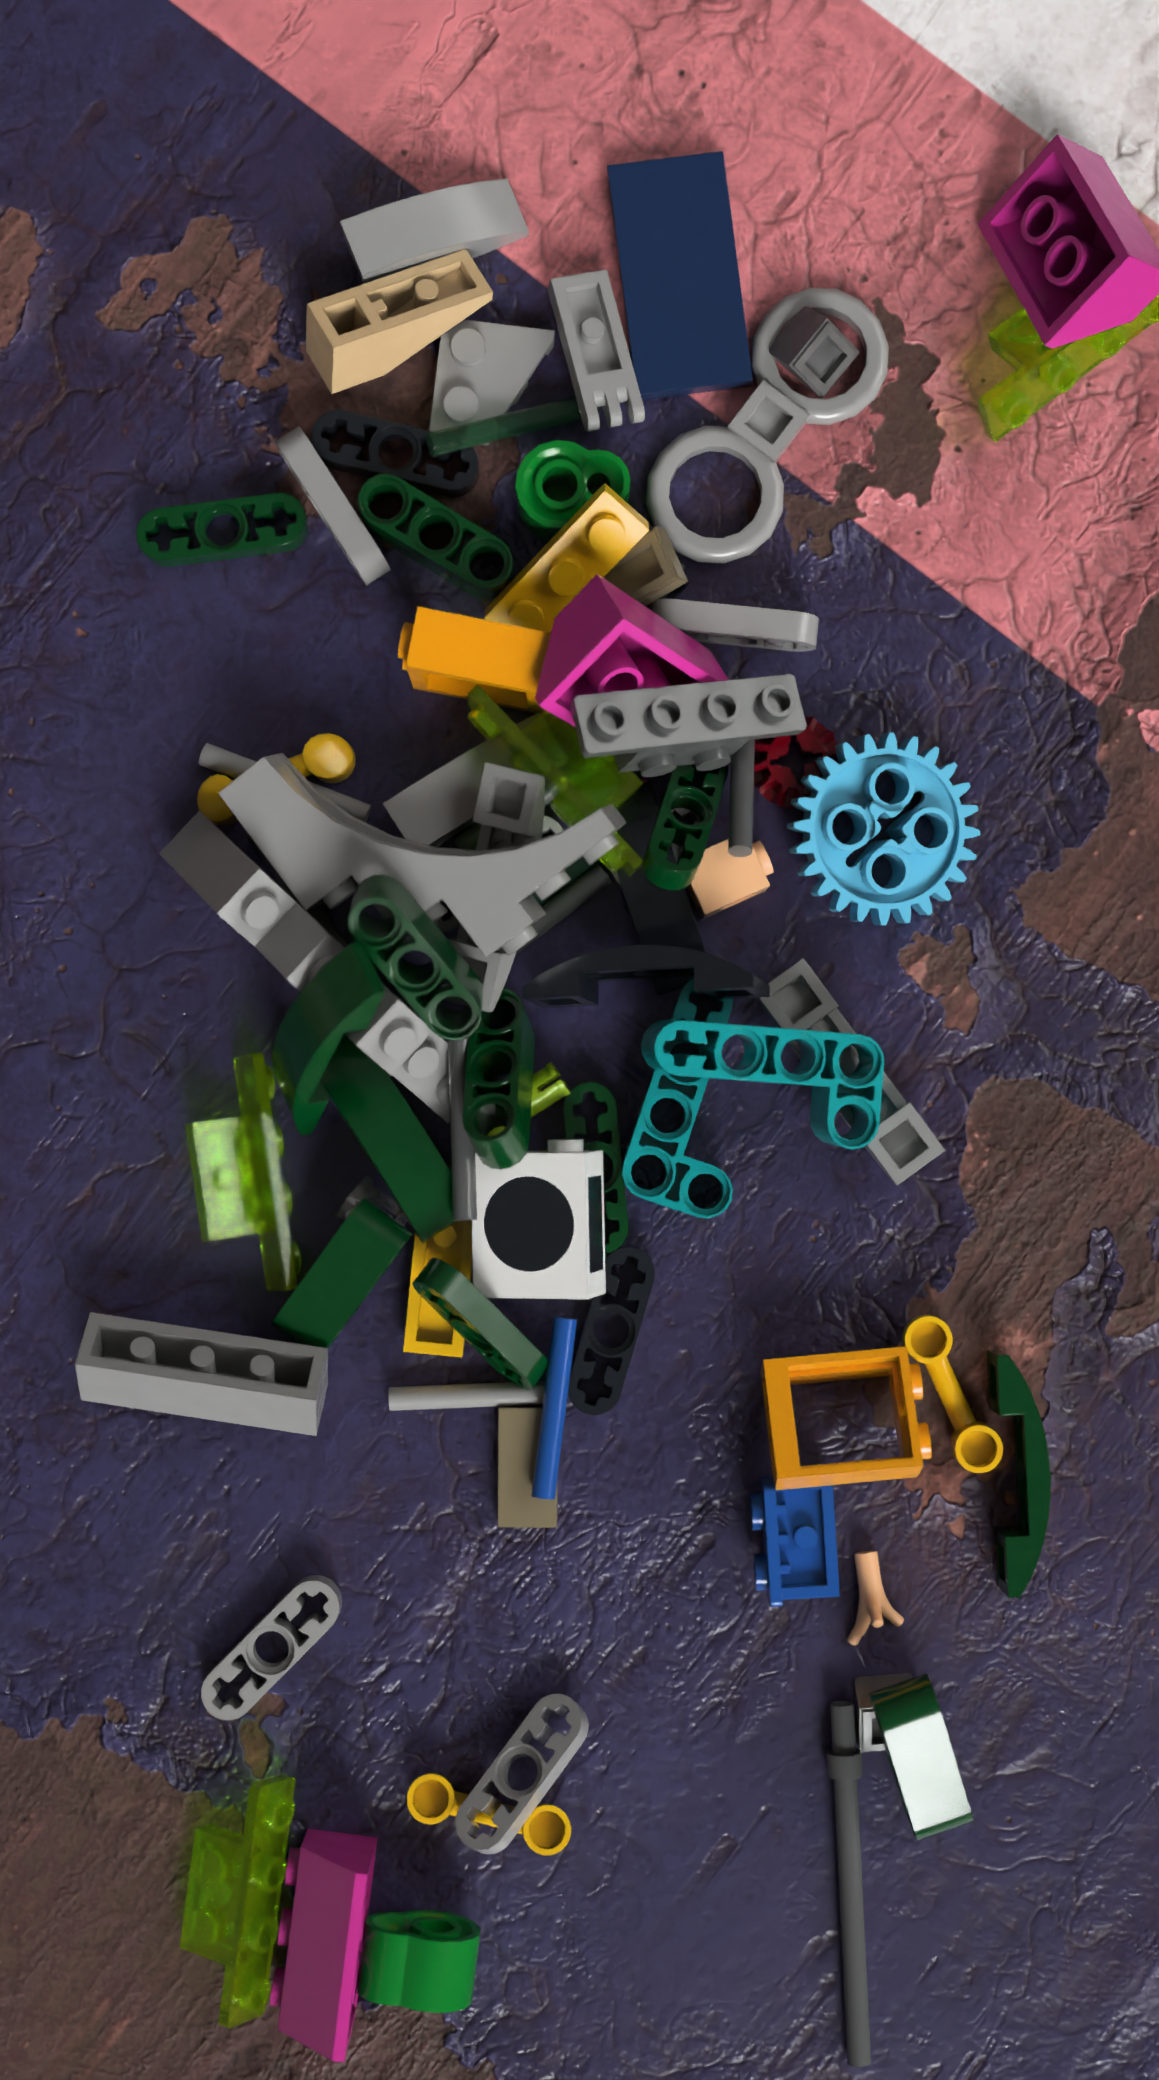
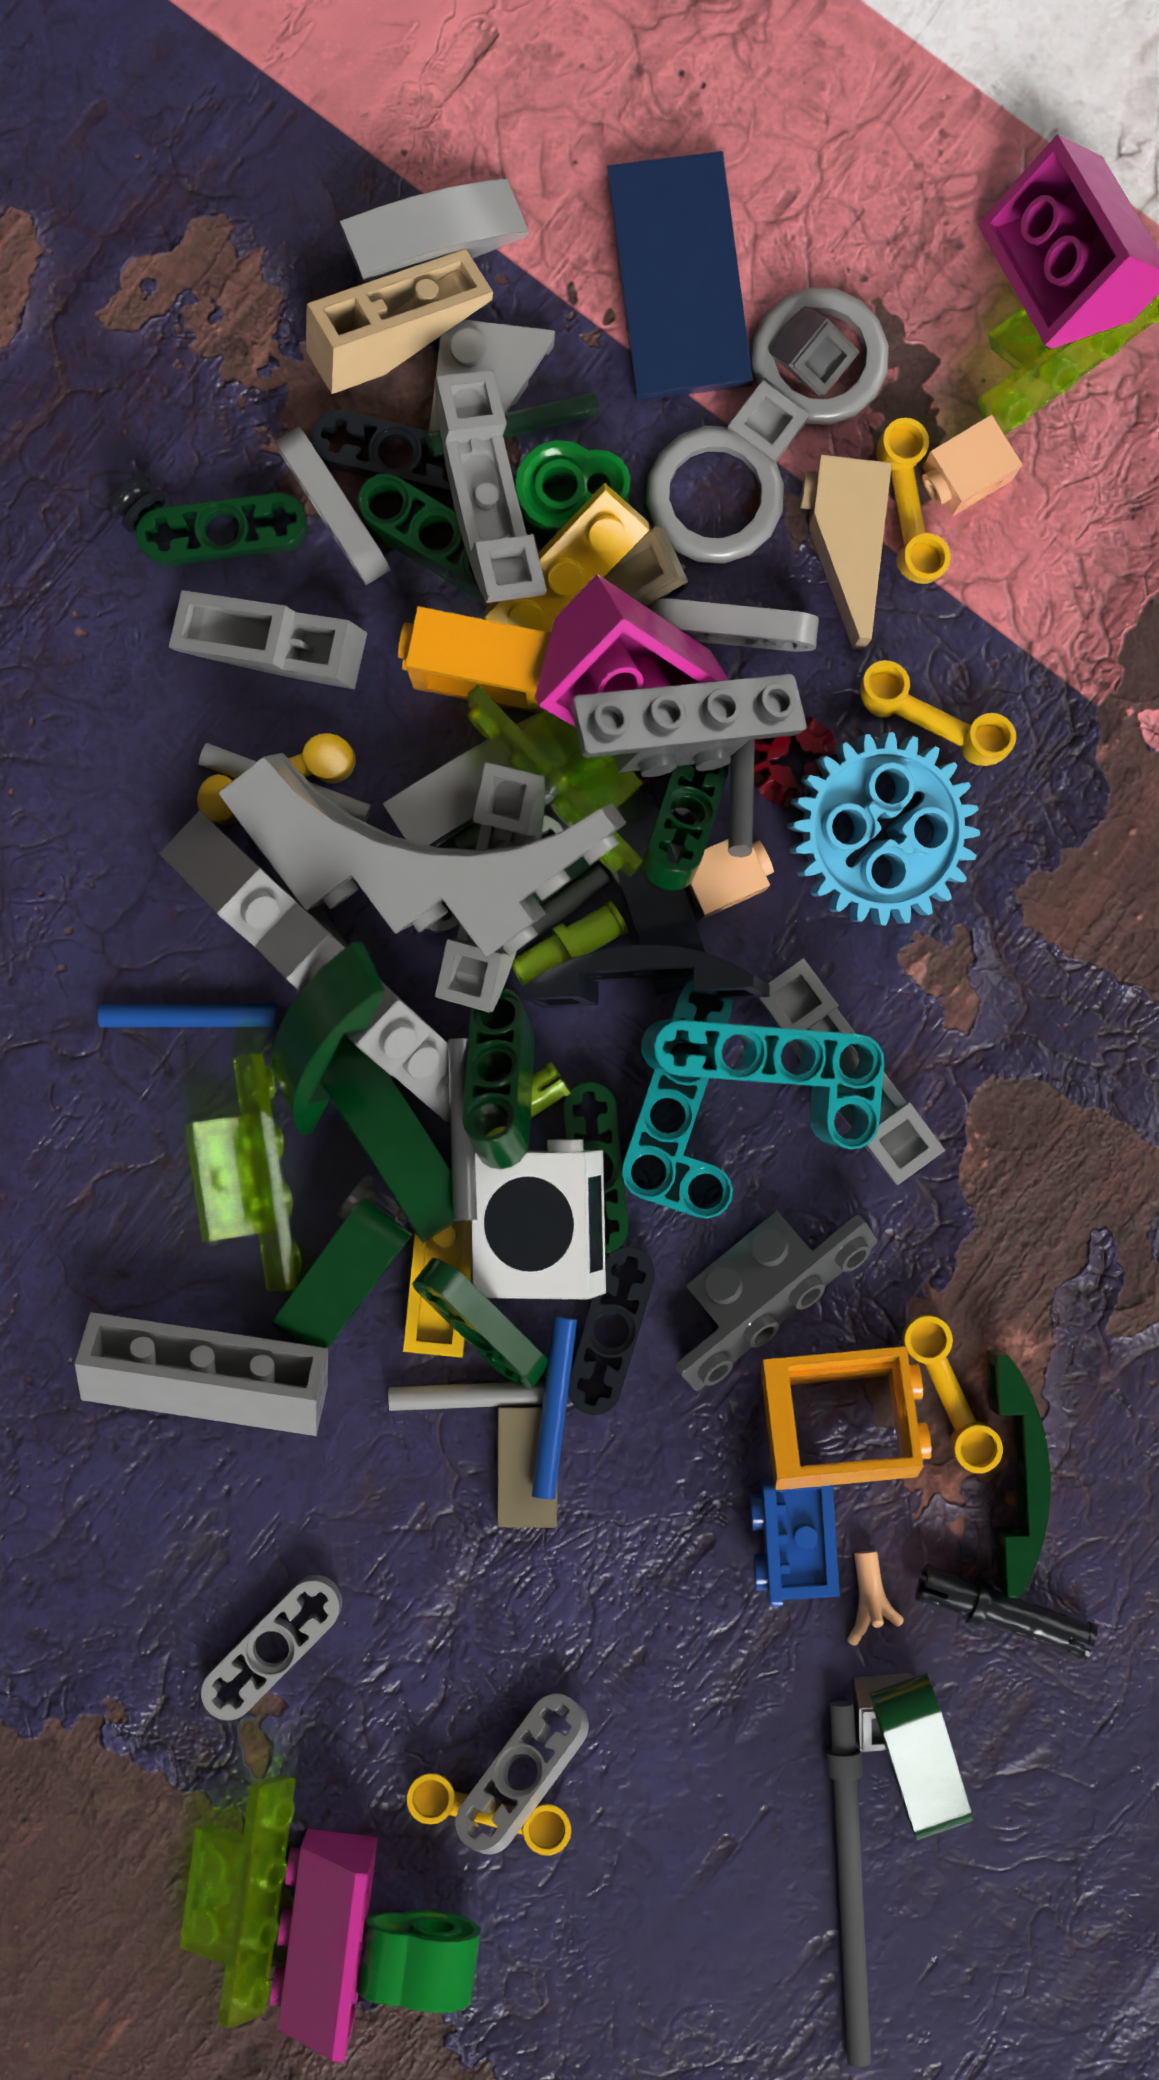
(135, 500): none -> black bush
(188, 1015): none -> blue bar
(269, 638): none -> light grey slope
(419, 984): dark green beam -> none
(484, 488): none -> light grey slope
(570, 942): none -> lime pin
(595, 348): light grey hinge -> none
(762, 1285): none -> dark grey bracket
(848, 531): none -> tan slope
(924, 554): none -> yellow bar
(970, 466): none -> light nougat brick
(983, 743): none -> yellow bar
(983, 1604): none -> black pin

